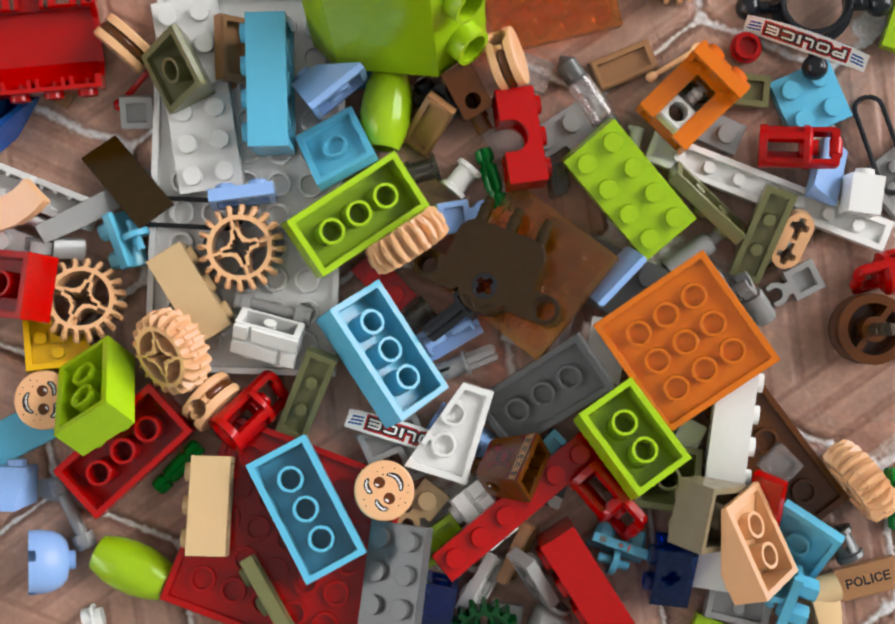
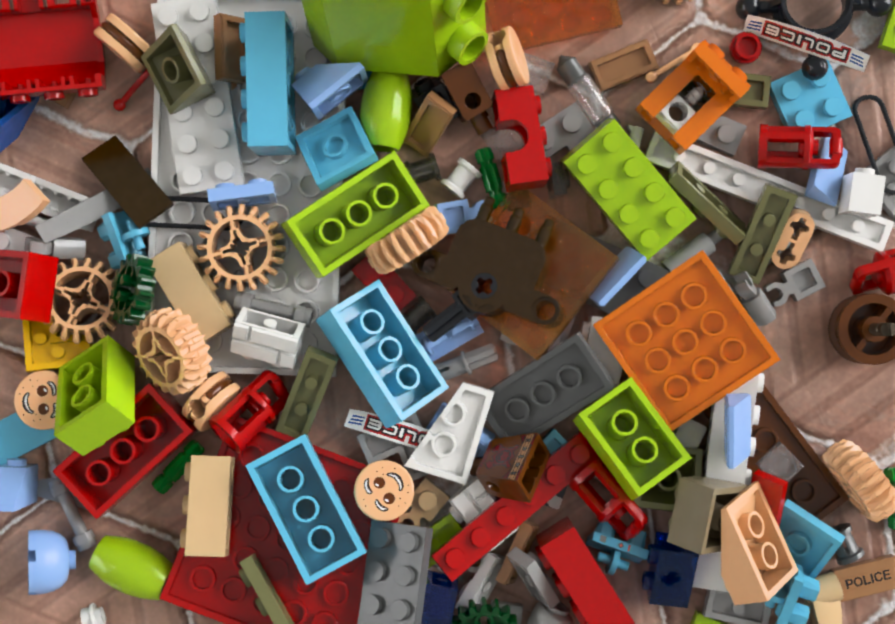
(136, 111): light grey plate -> none
(137, 273): none -> dark green gear
(737, 428): none -> light blue slope

